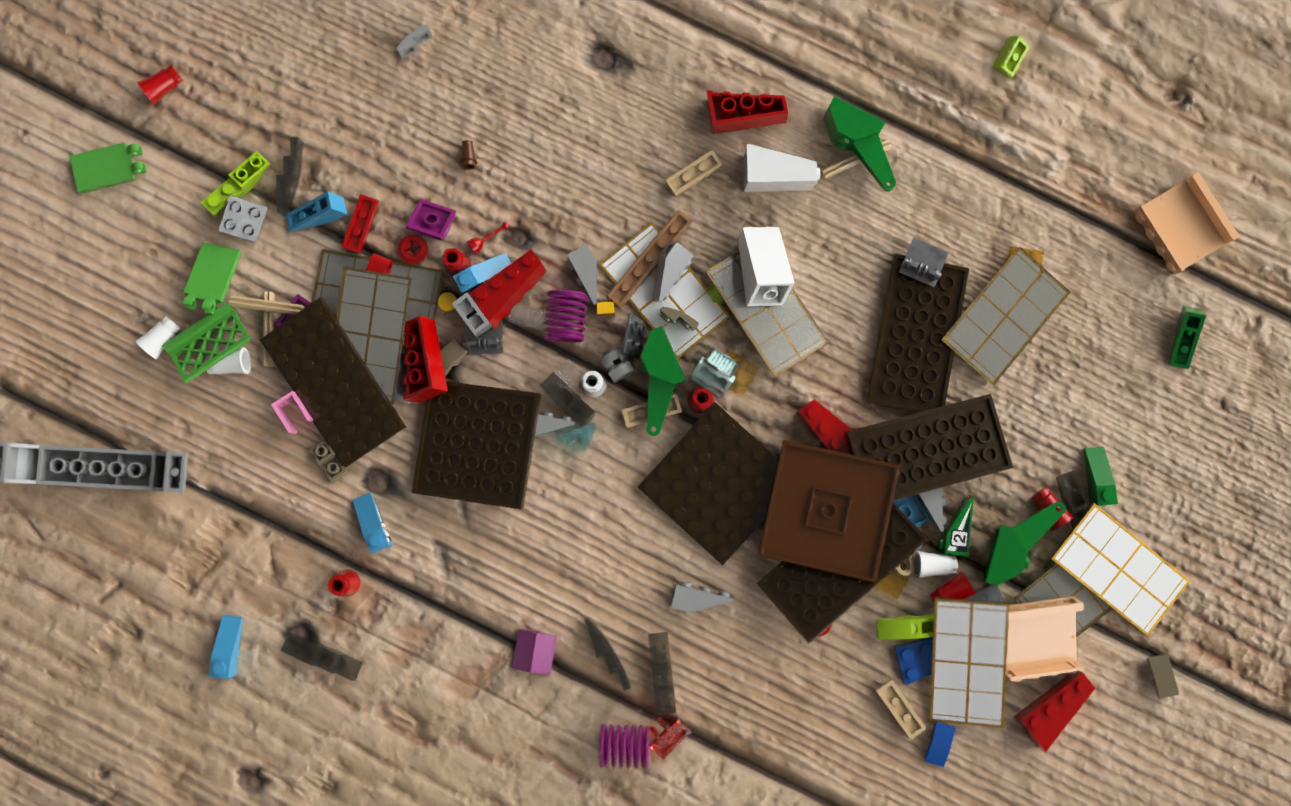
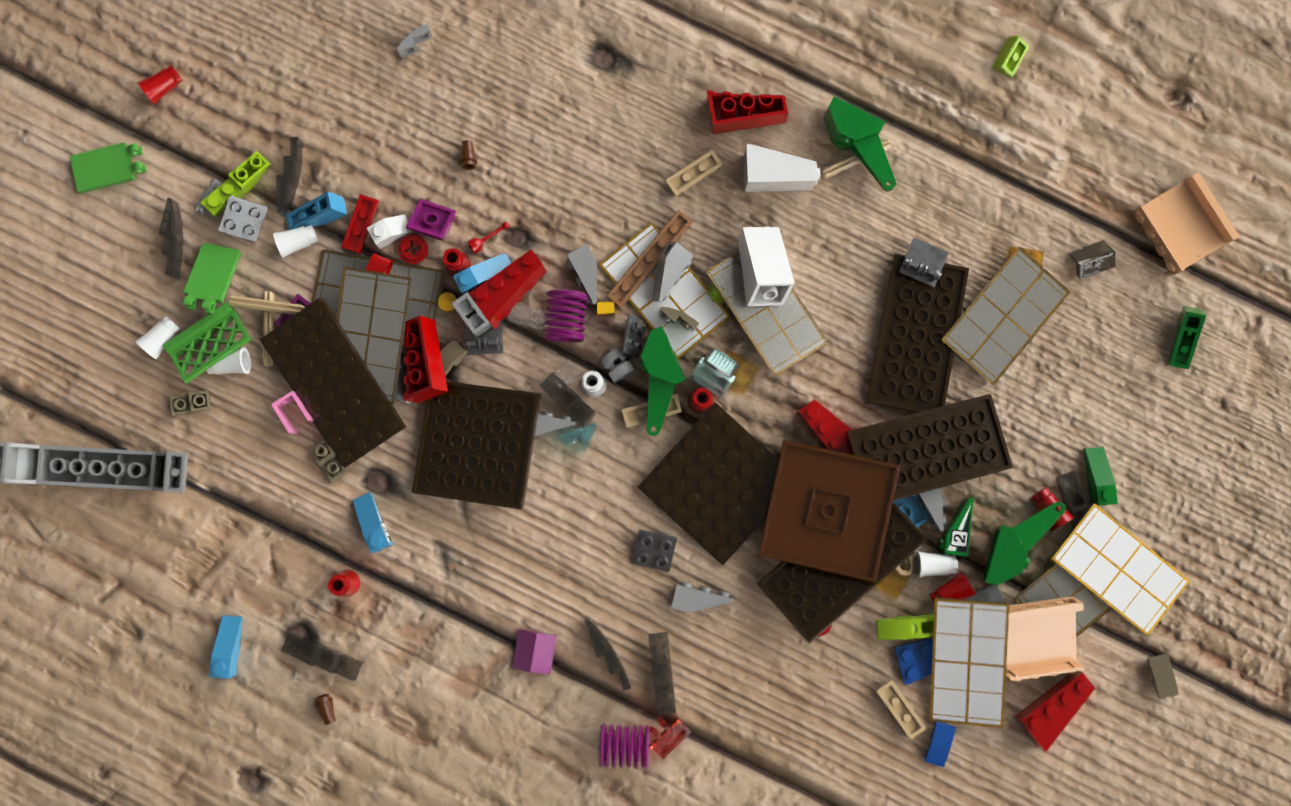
(172, 230): none -> clear smoke slope
(190, 403): none -> dark tan slope
(214, 184): none -> light grey axle
(295, 239): none -> white plant
(325, 708): none -> reddish brown cone
(389, 230): none -> white slope
(654, 550): none -> flat silver hinge
(1093, 259): none -> clear smoke panel

